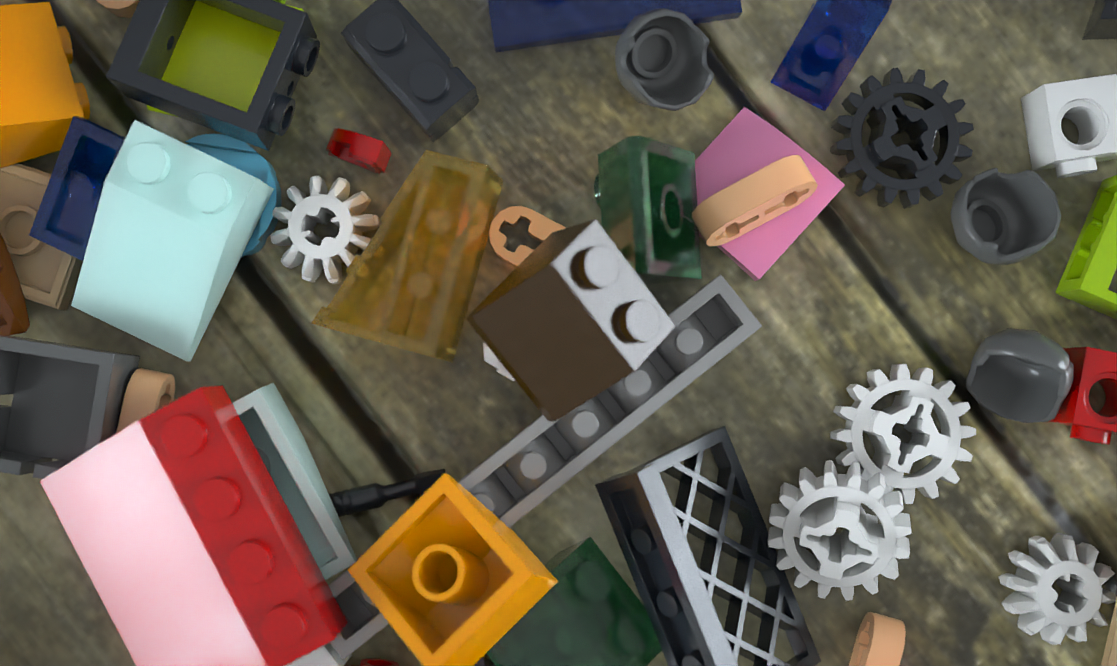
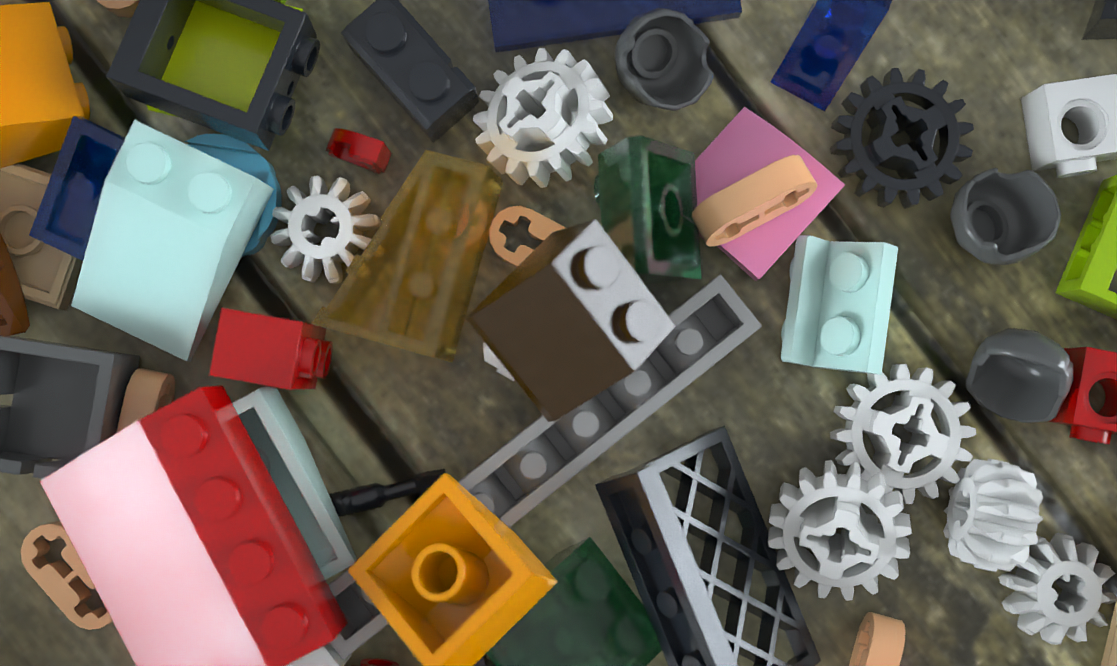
(58, 579): none -> light nougat beam
(270, 351): none -> red brick
(543, 117): none -> white gear
(839, 304): none -> light aqua bracket
(993, 515): none -> white gear

